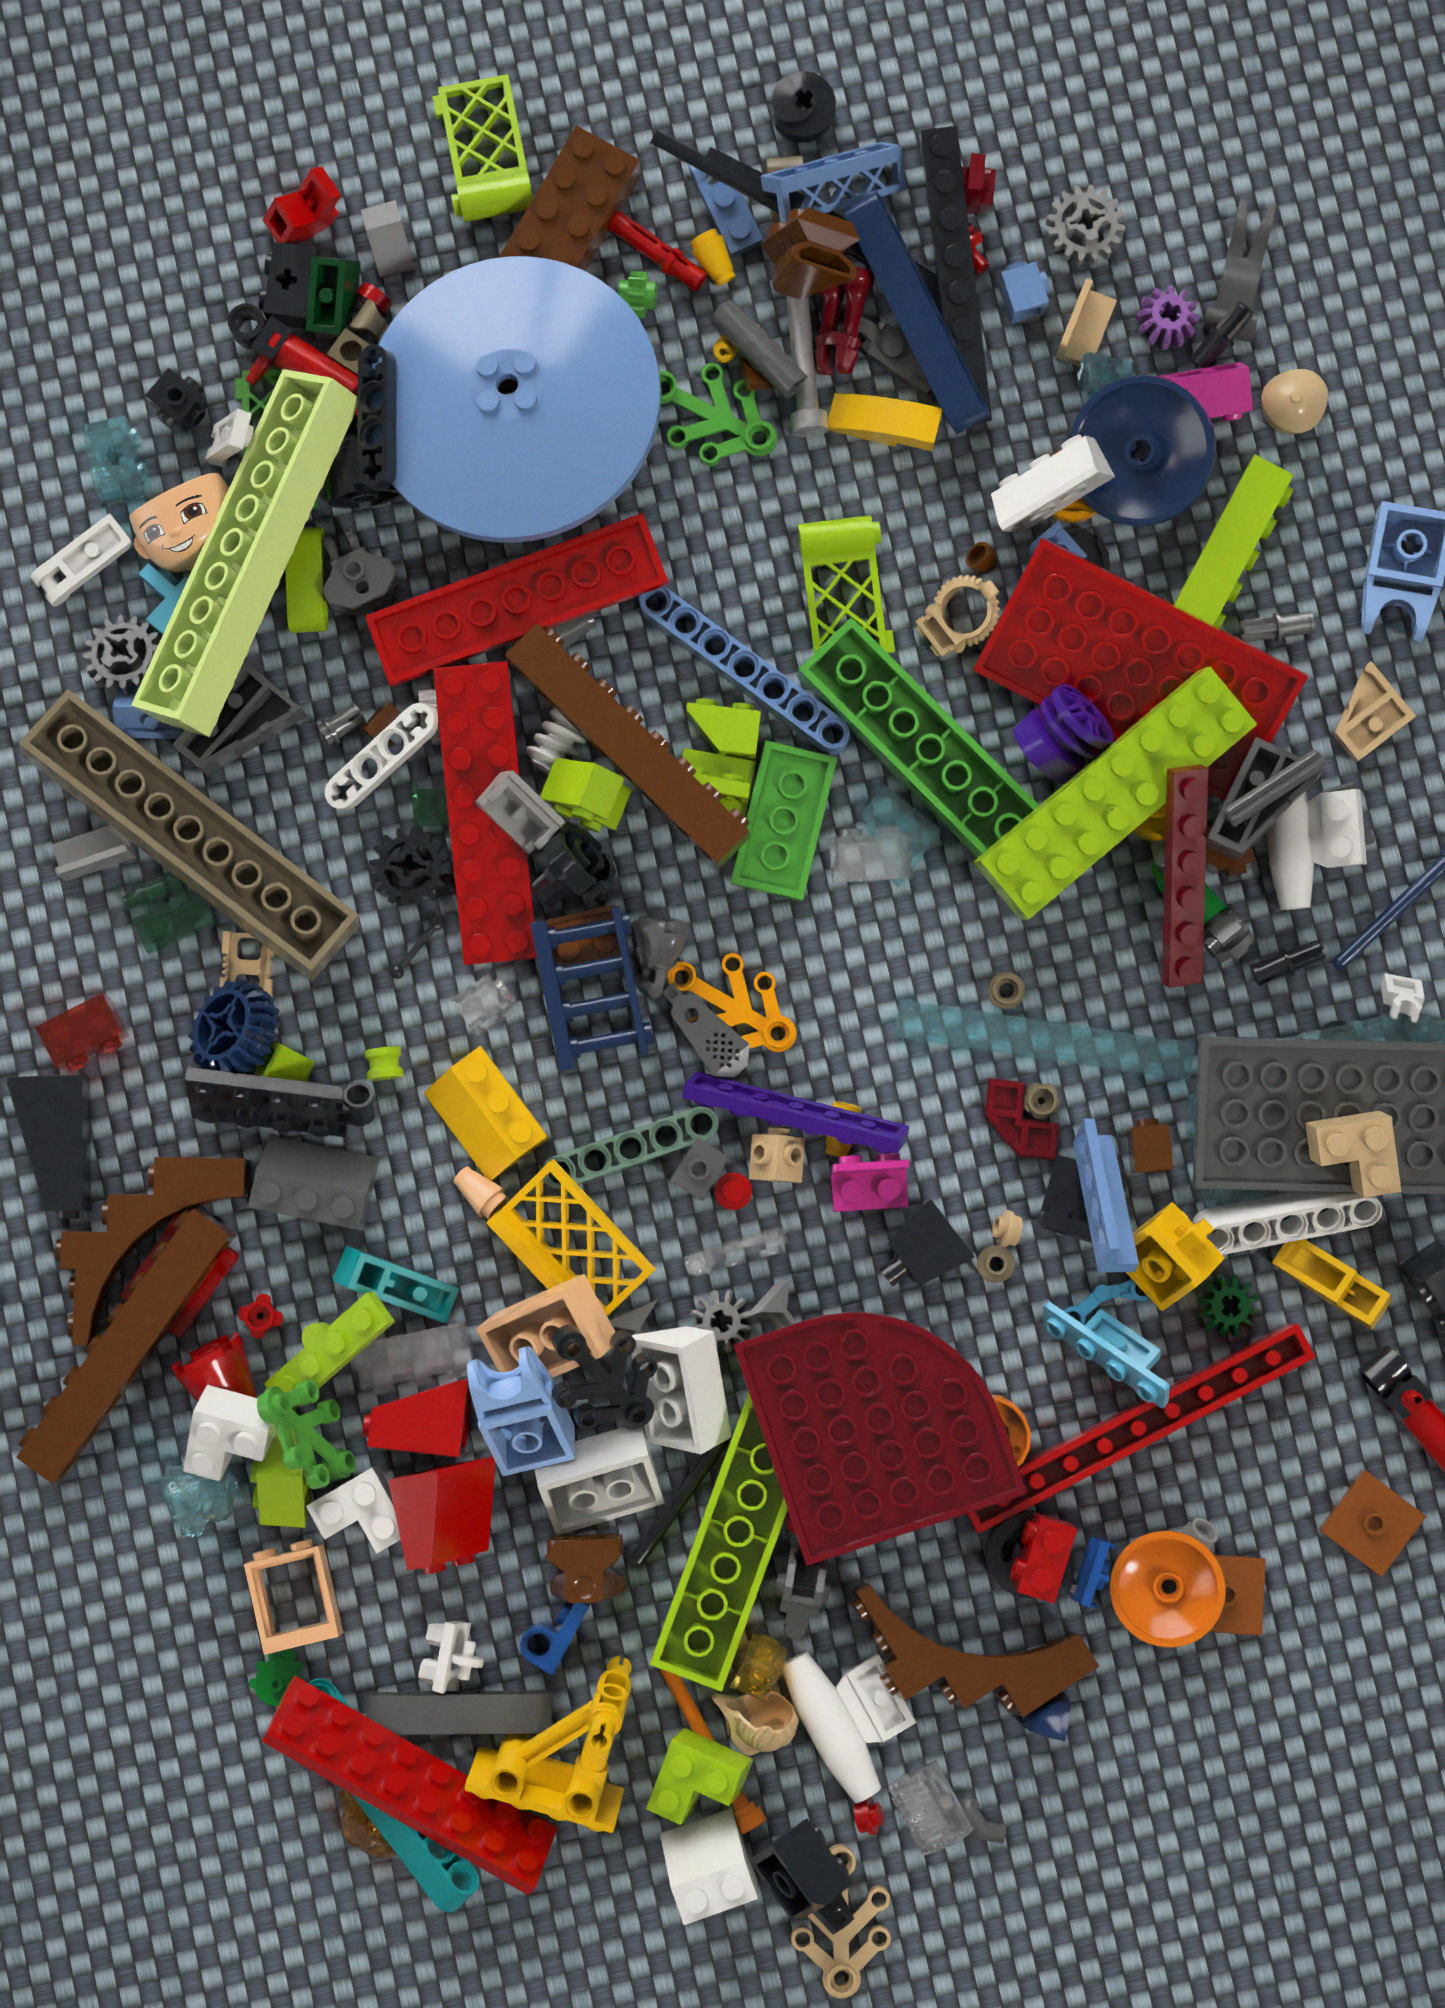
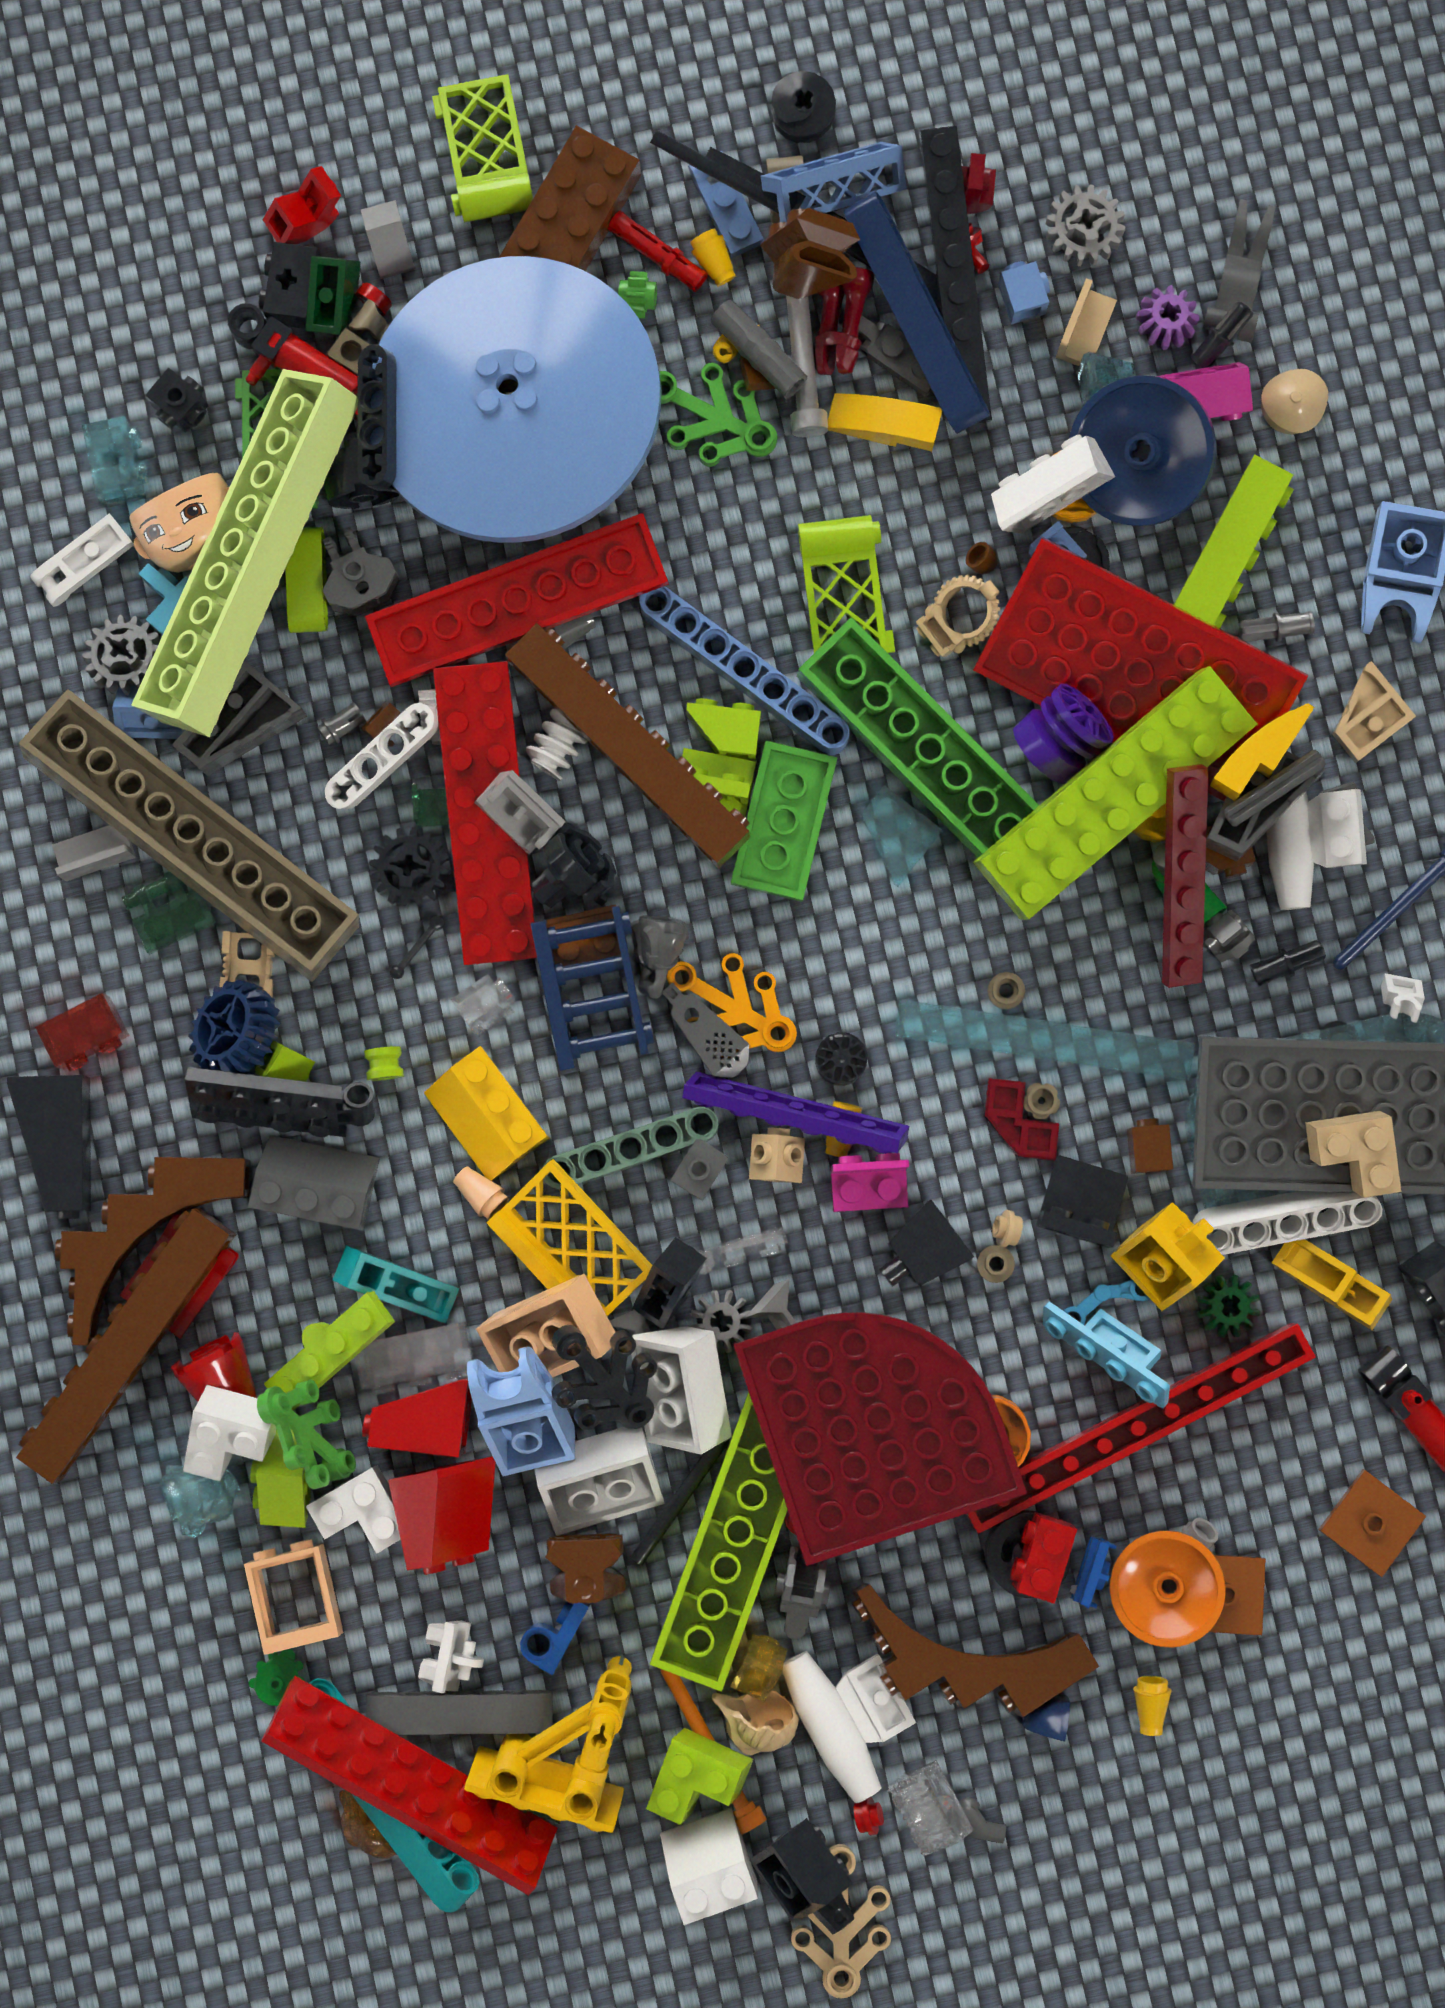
(229, 437): white plate -> none
(250, 1312): red plate -> none
(586, 793): lime brick -> none
(669, 1283): none -> black brick
(733, 1191): red plate -> none
(841, 1059): none -> black wheel
(871, 856): clear brick -> none
(1104, 1200): medium blue fence -> none
(1152, 1702): none -> yellow cone
(1260, 752): none -> yellow slope

